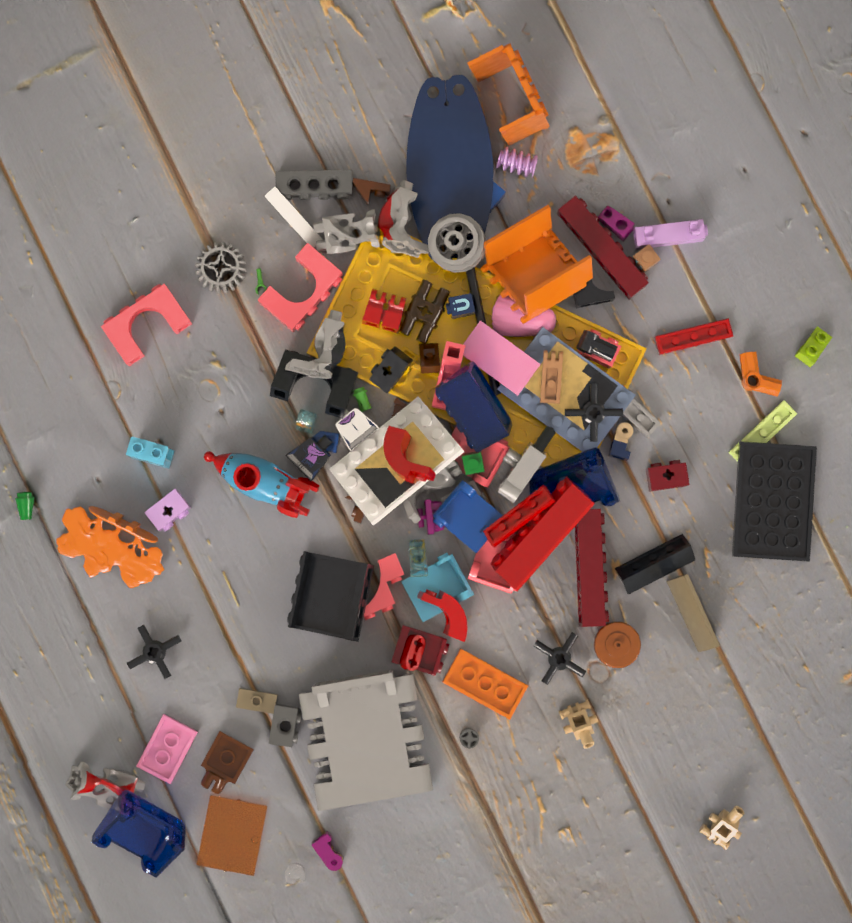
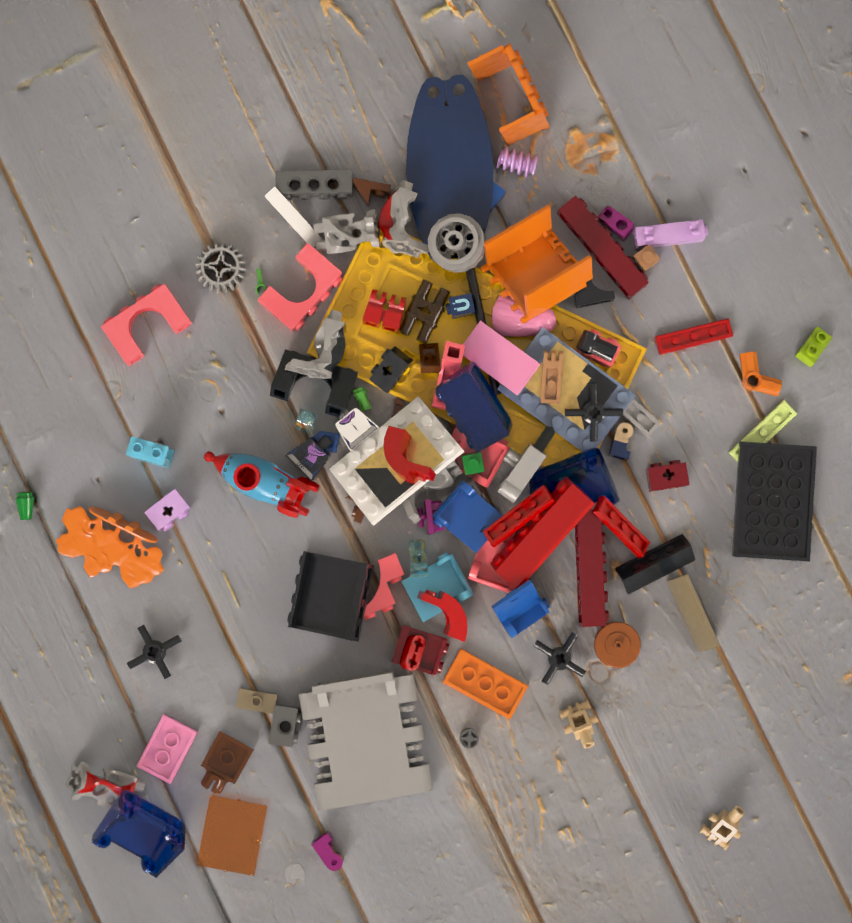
(520, 609): none -> blue door
(621, 526): none -> red tile

